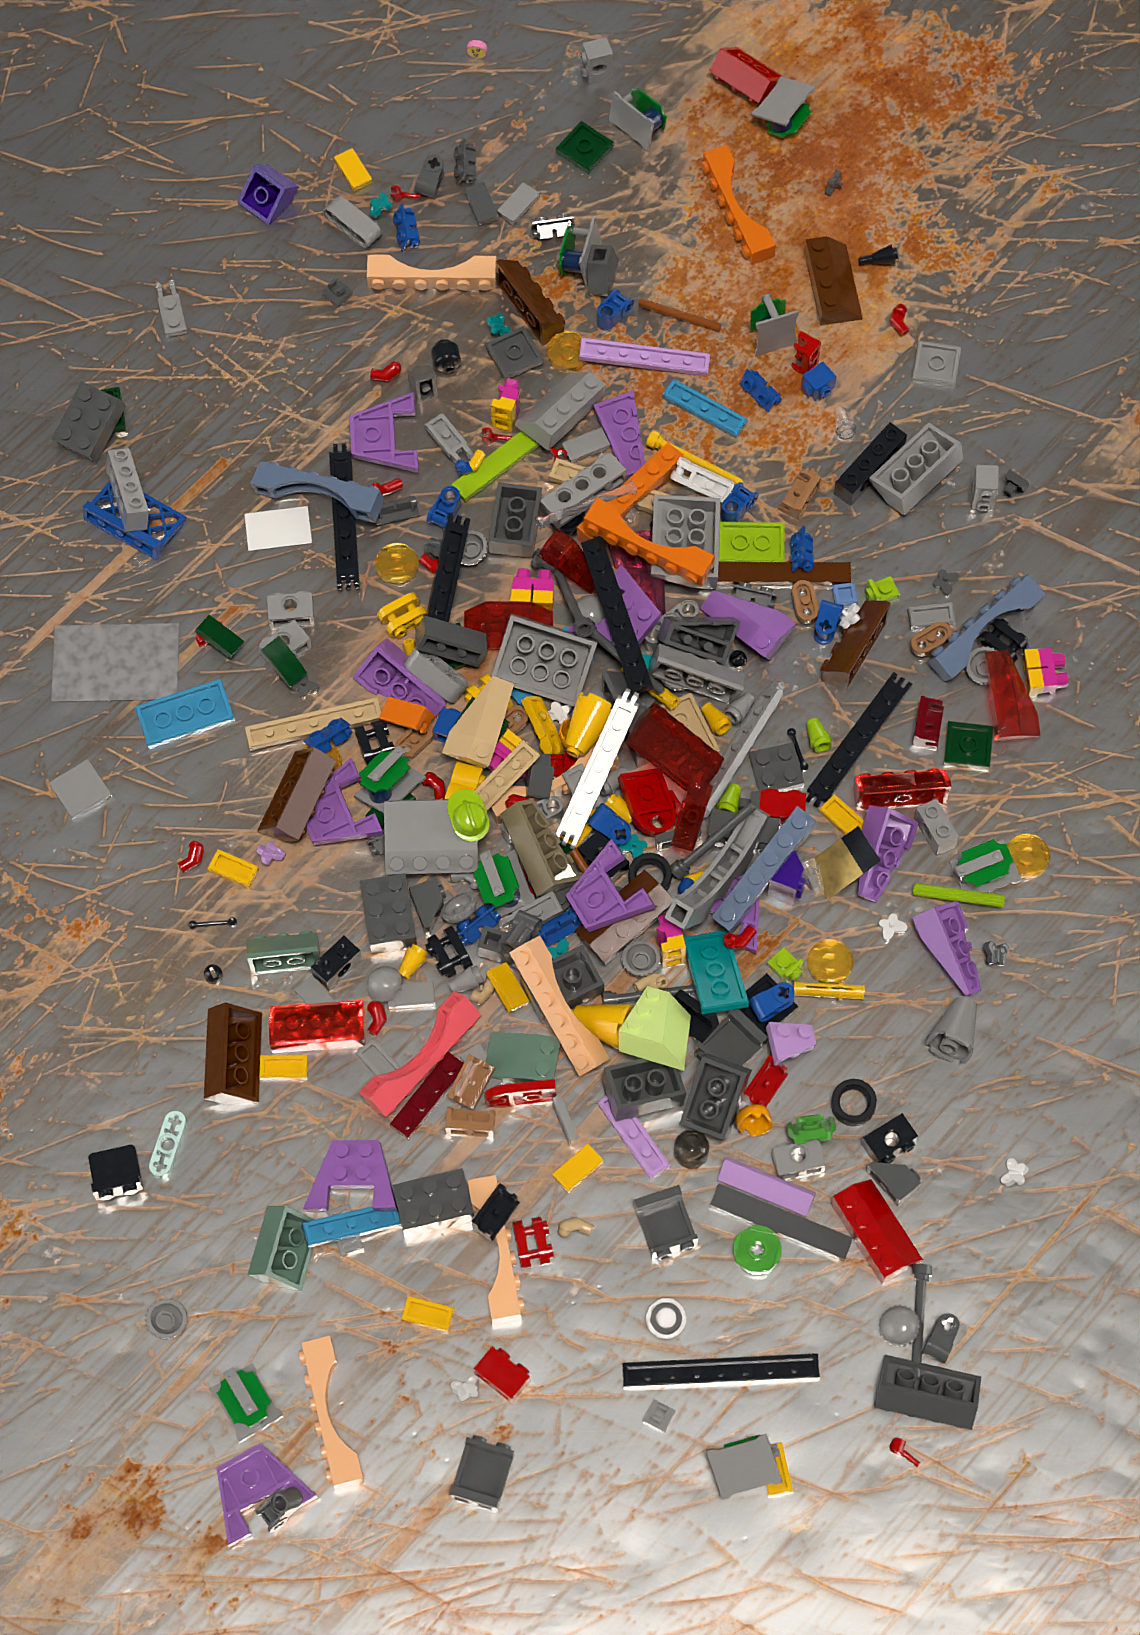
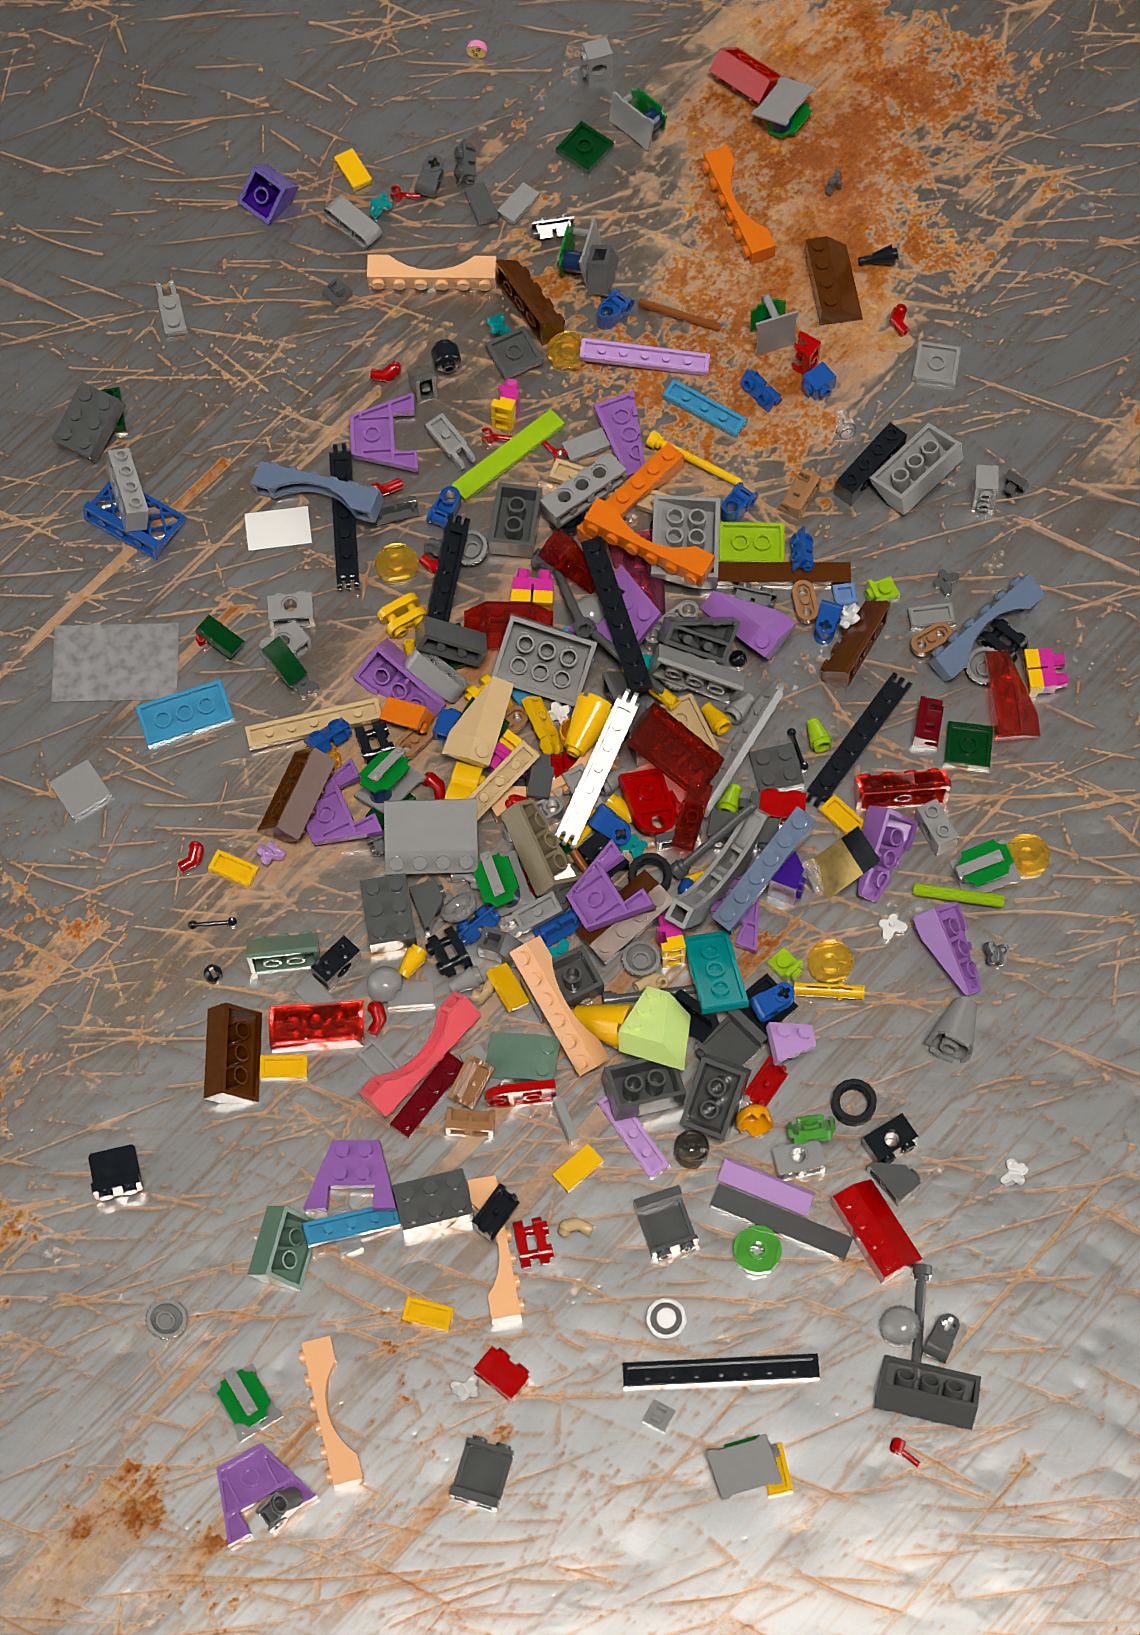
(169, 1163): light aqua beam -> none
(404, 220): blue hinge -> none
(468, 815): lime piece -> none
(472, 465): arm -> none
(523, 928): dark grey piece -> none
(562, 408): light grey slope -> none
(563, 513): clear bar -> none
(702, 480): white plate -> none
(739, 941): red arm -> none

